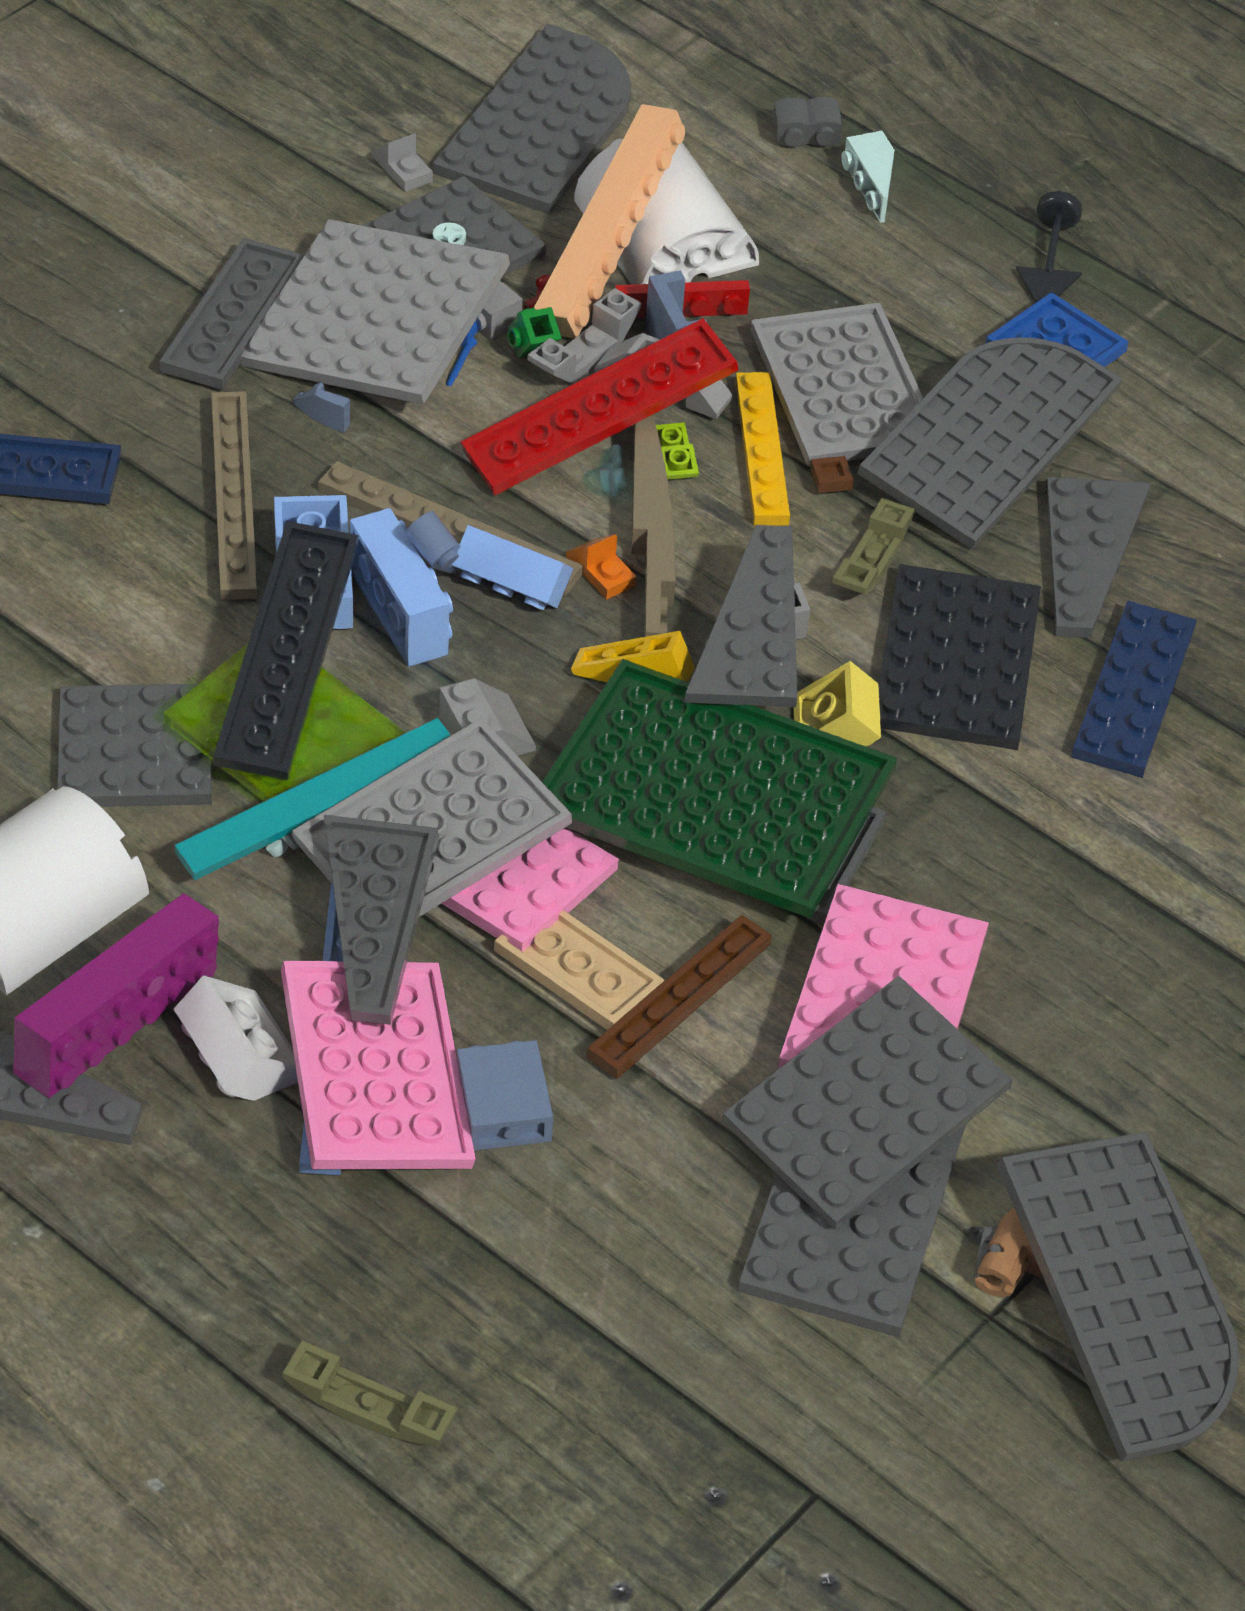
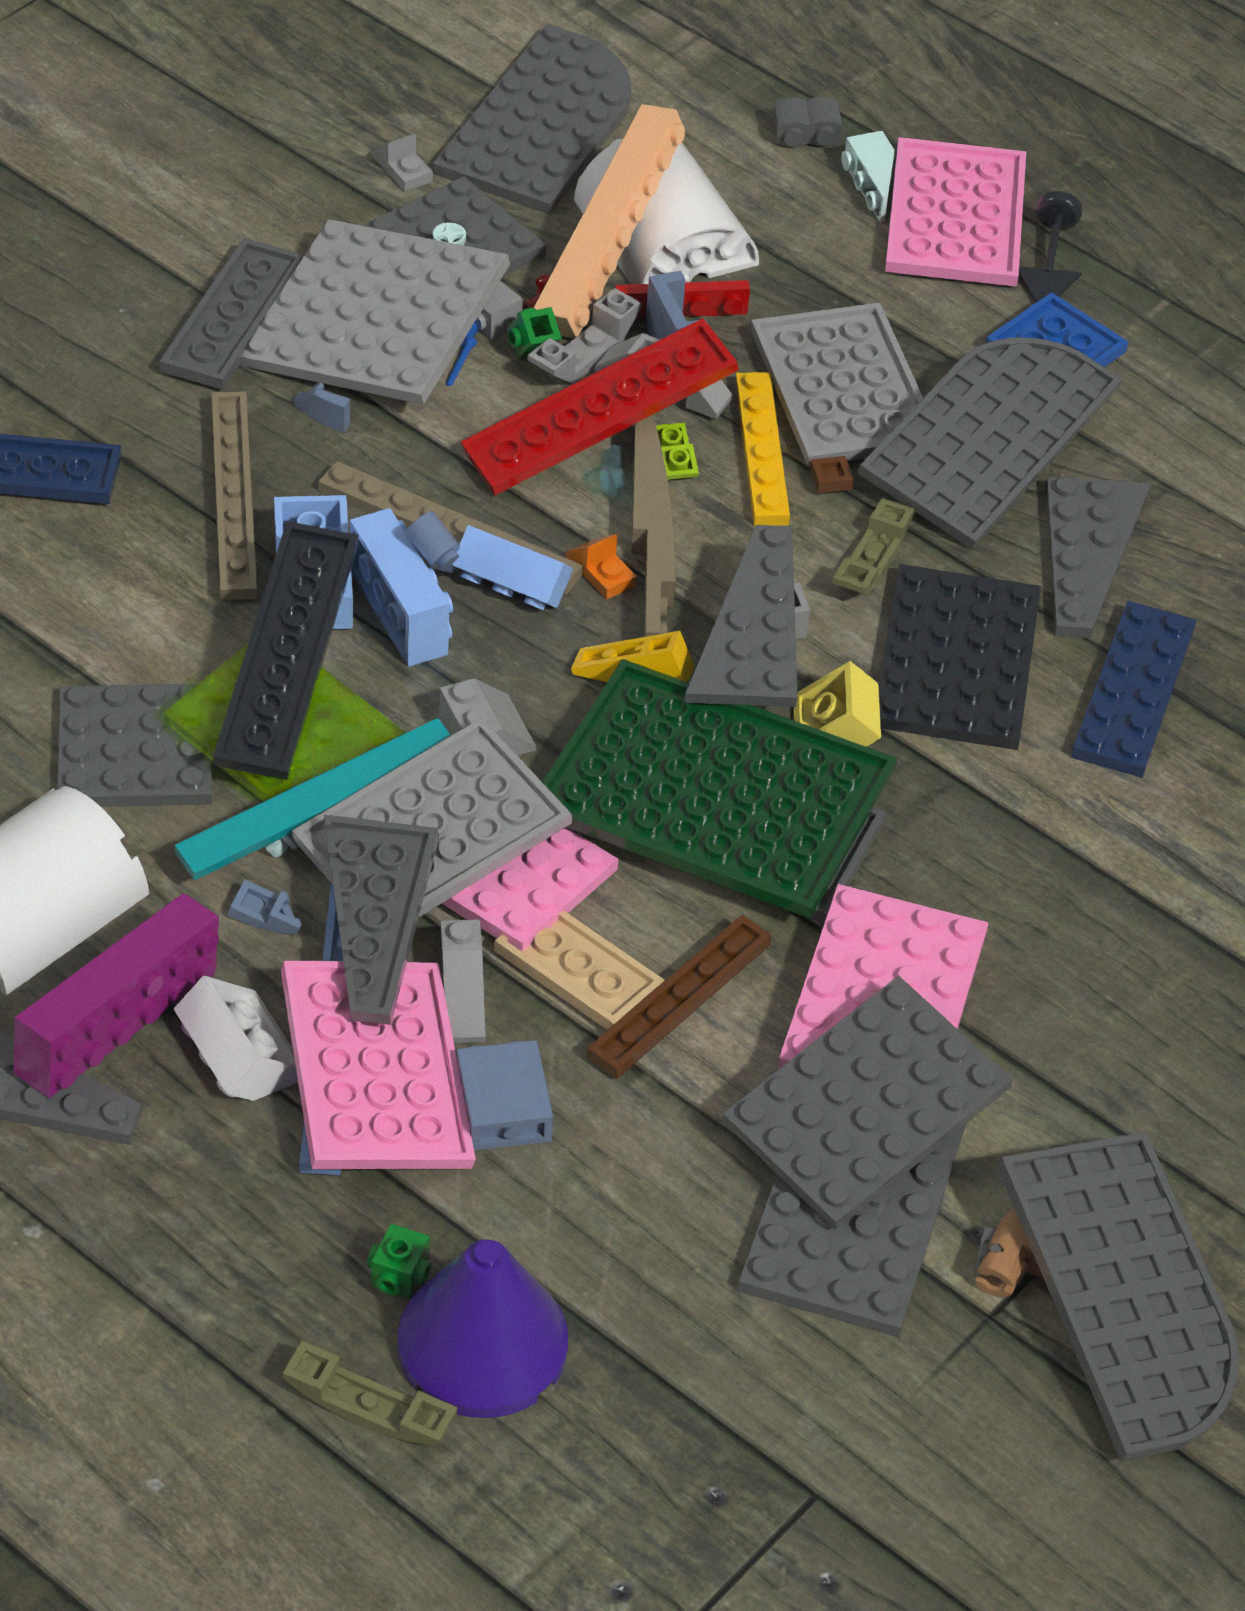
(264, 909): none -> sand blue slope
(400, 1261): none -> green brick
(463, 978): none -> light grey slope
(483, 1334): none -> dark purple cone
(956, 212): none -> bright pink plate

